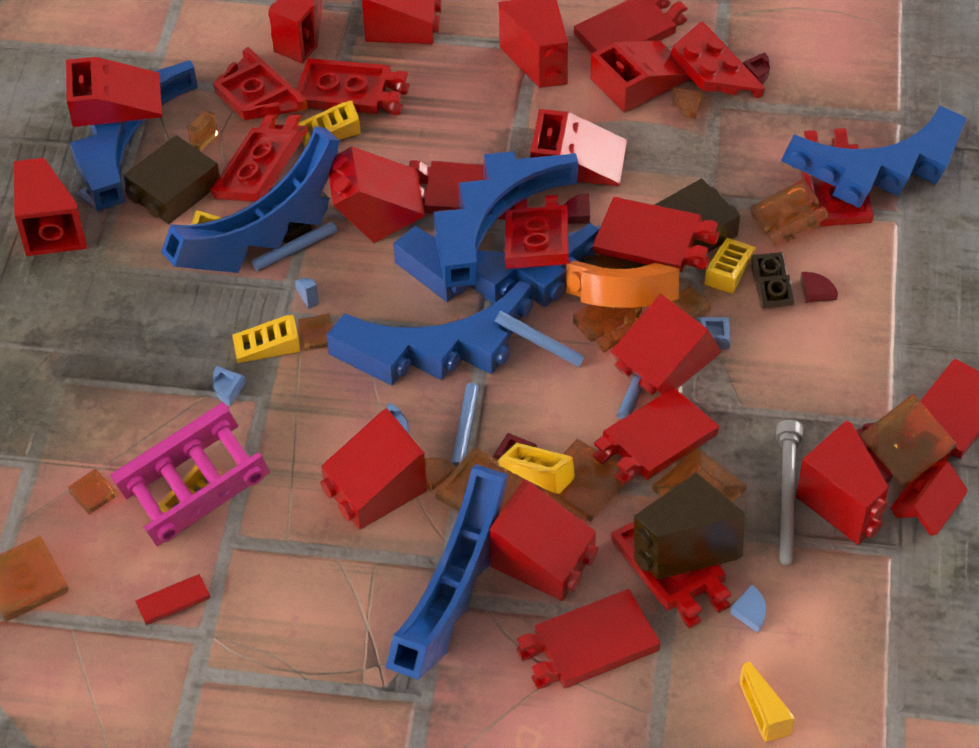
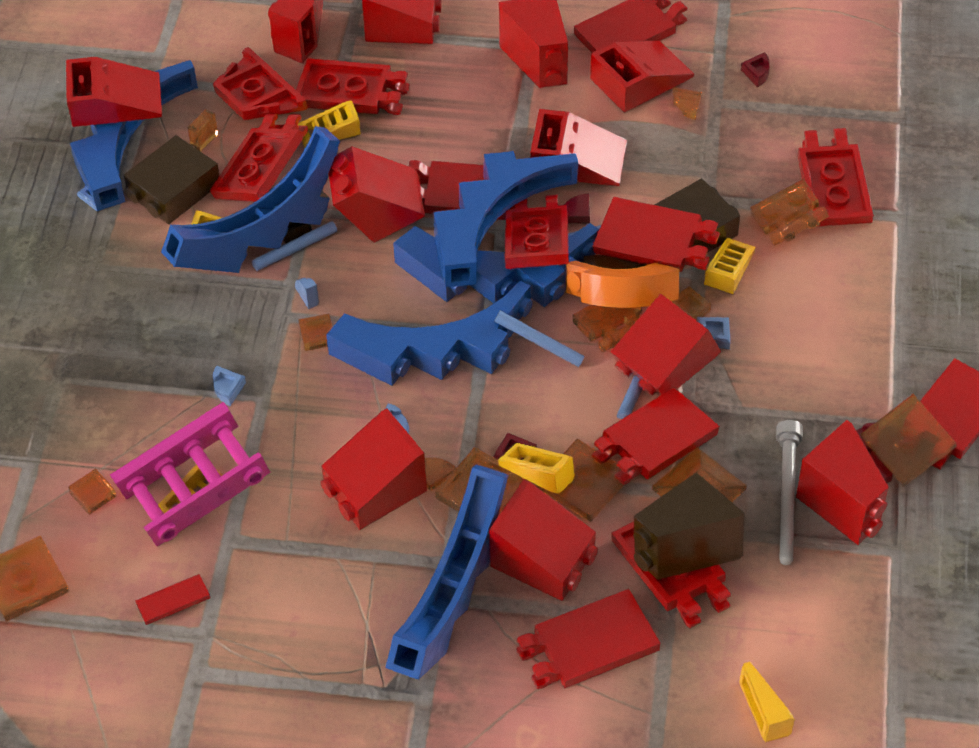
(45, 210): red slope -> none
(275, 328): yellow slope -> none
(465, 423): medium blue bar -> none
(713, 63): red wing -> none
(750, 609): medium blue tile -> none
(771, 280): dark brown slope -> none
(817, 287): dark red tile -> none
(885, 167): blue arch -> none
(931, 497): red panel -> none

